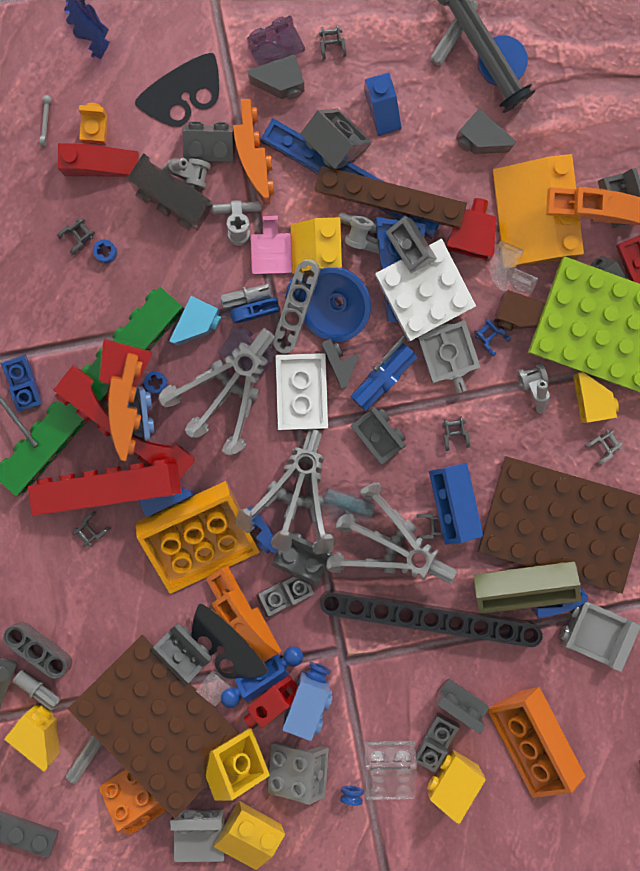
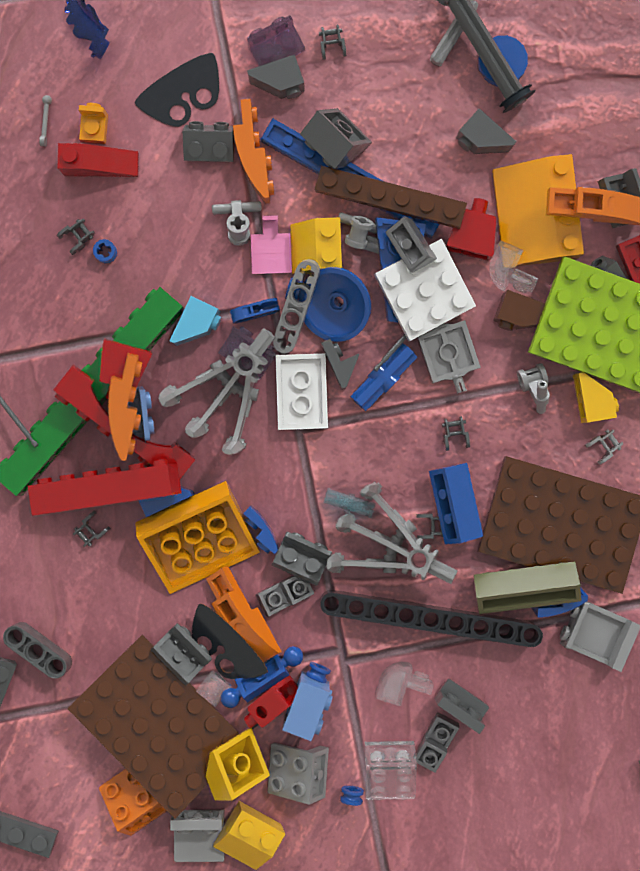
(21, 382): blue slope -> none
(36, 690): light grey axle -> none
(36, 736): yellow slope -> none
(83, 760): light grey axle -> none
(152, 389): blue bush -> none
(169, 194): clear smoke wedge -> none
(193, 171): light grey piece -> none
(246, 296): light grey axle -> none
(282, 539): light grey piece -> none
(379, 435): dark grey bracket -> none
(383, 103): blue slope -> none
(396, 680): none -> clear brick
(455, 785): yellow slope -> none
(489, 324): blue piece -> none
(536, 743): orange slope -> none

